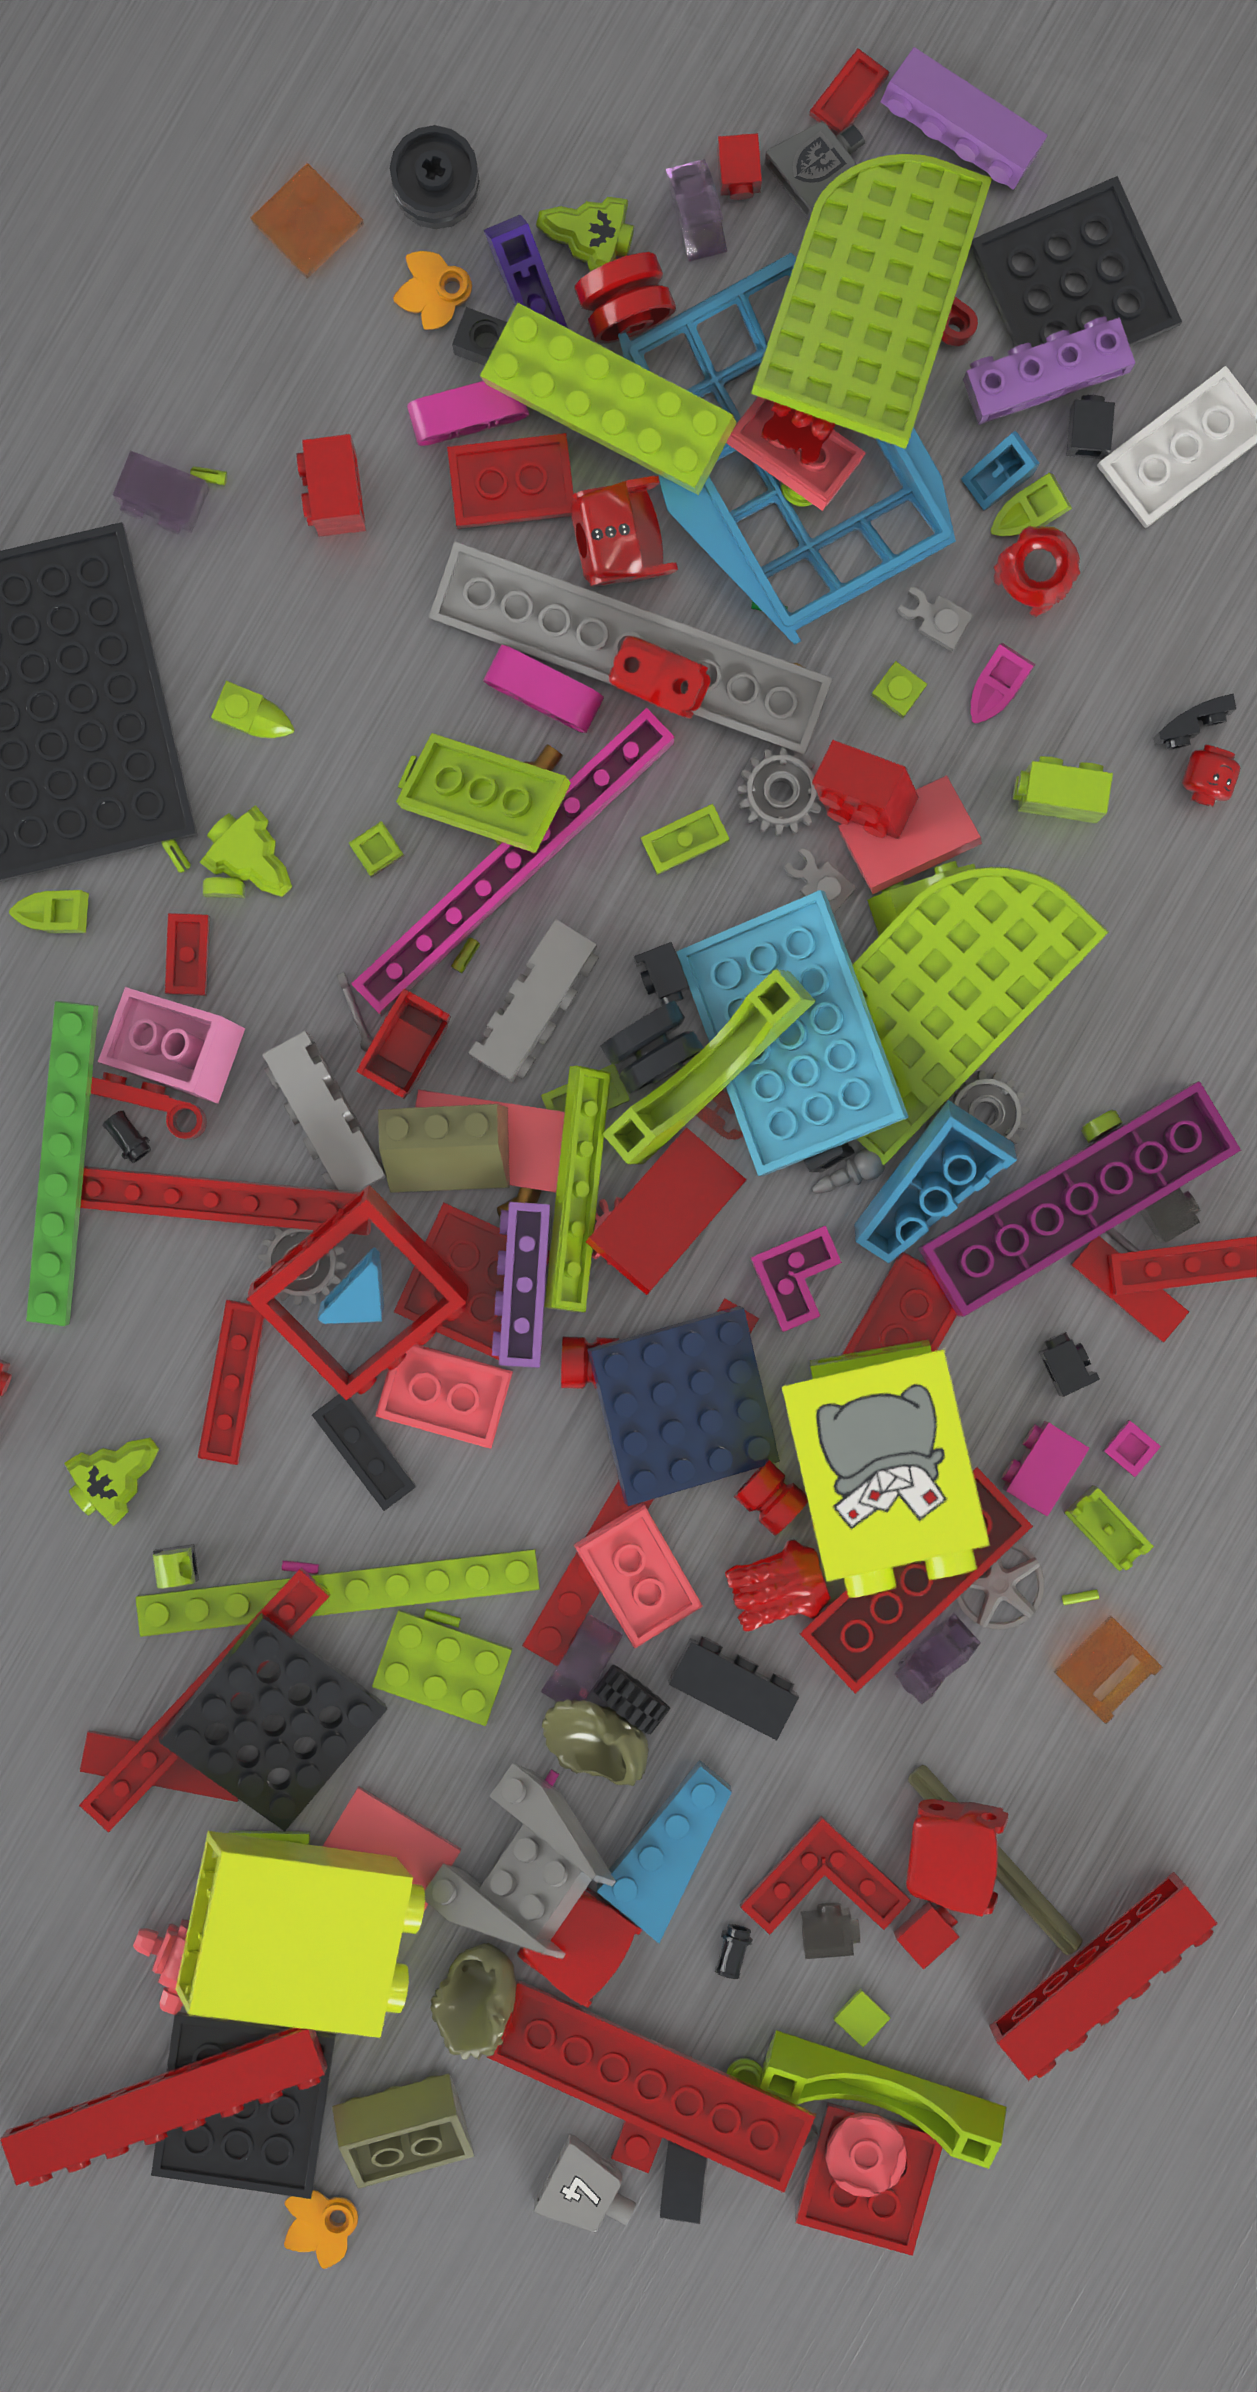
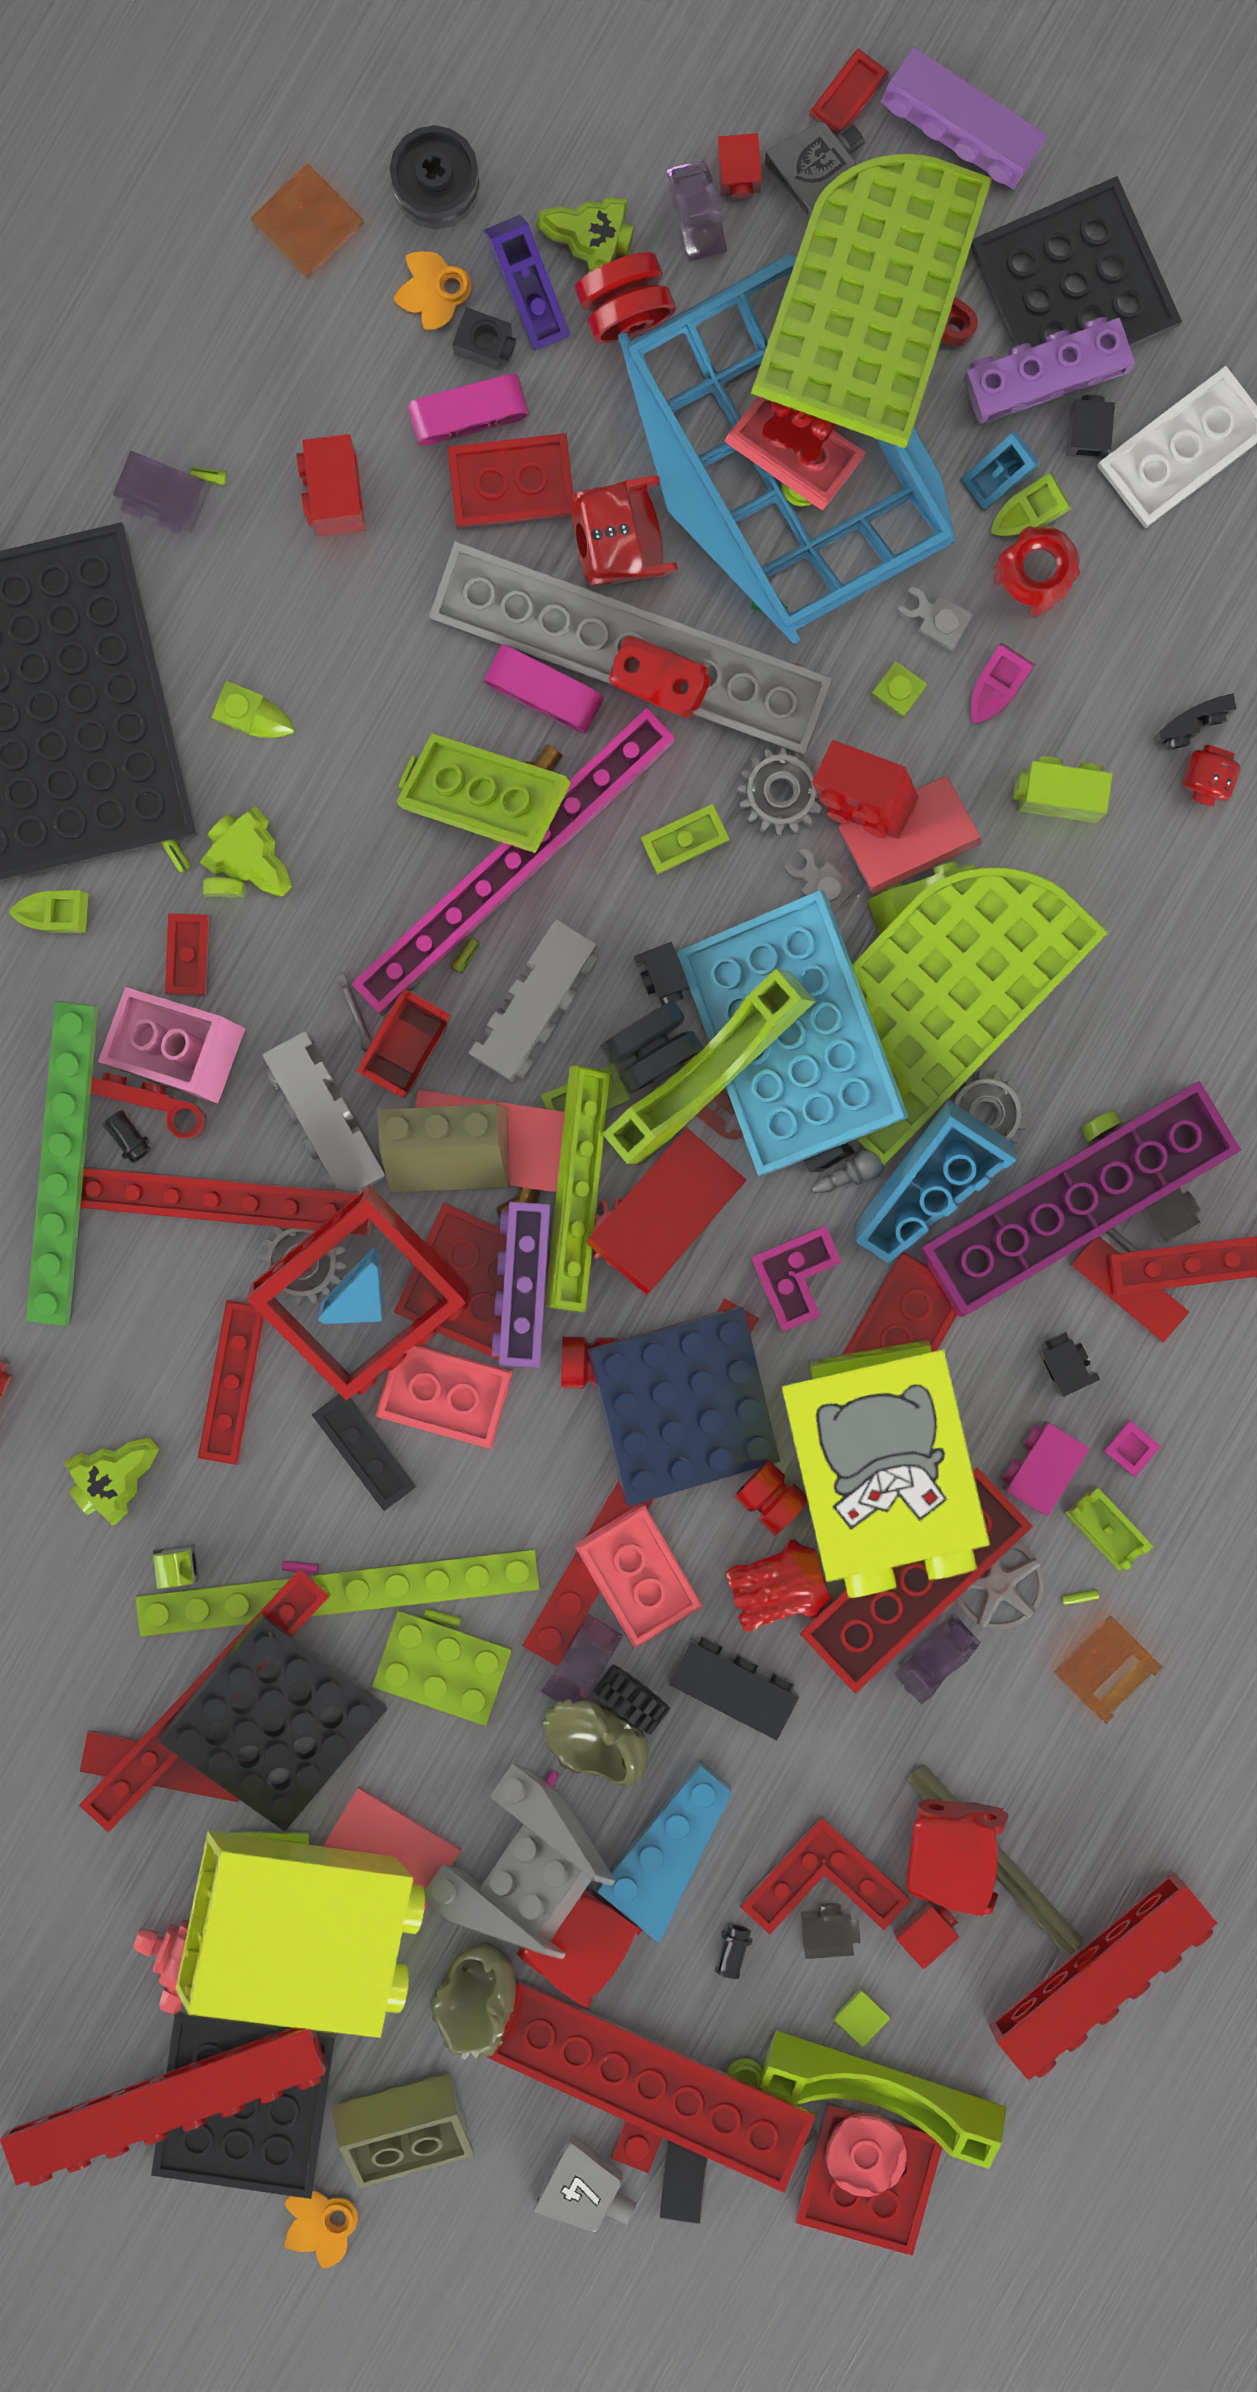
(376, 849): lime tile -> none
(608, 398): lime brick -> none

